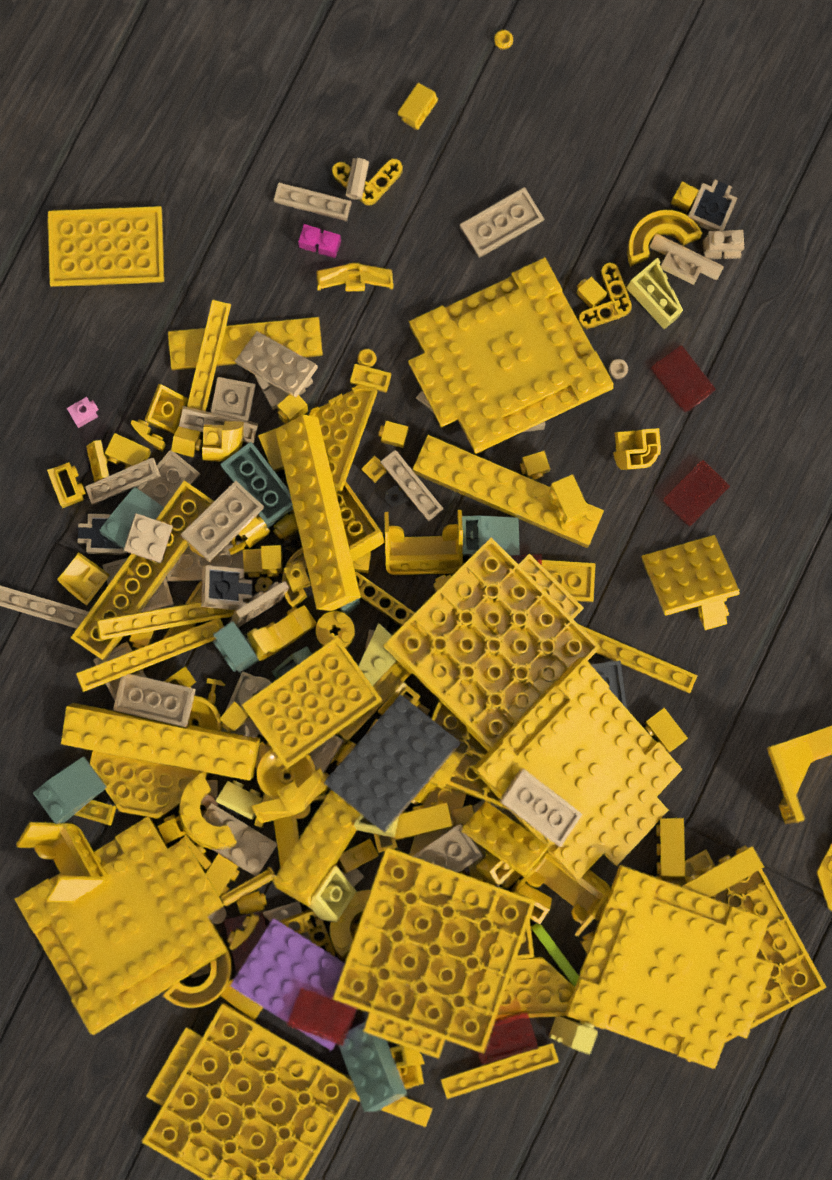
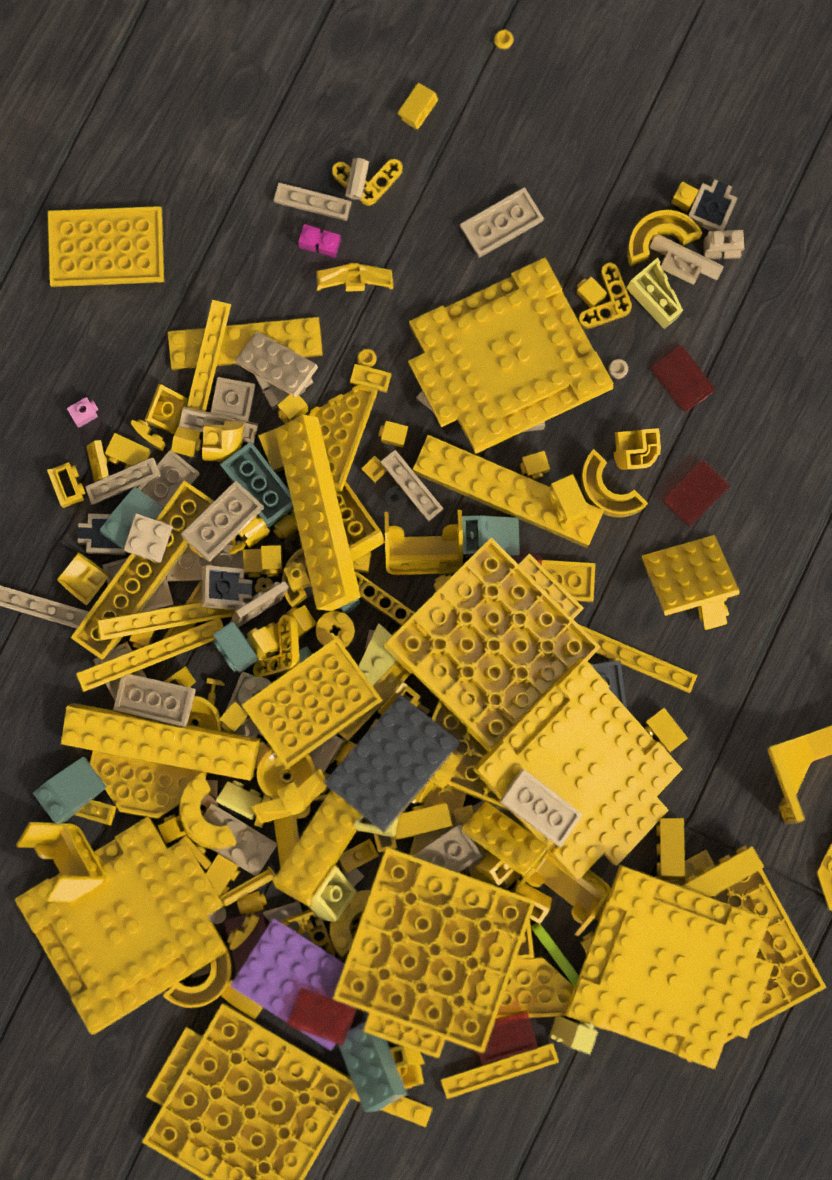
(285, 660): none -> yellow beam
(600, 497): none -> yellow brick

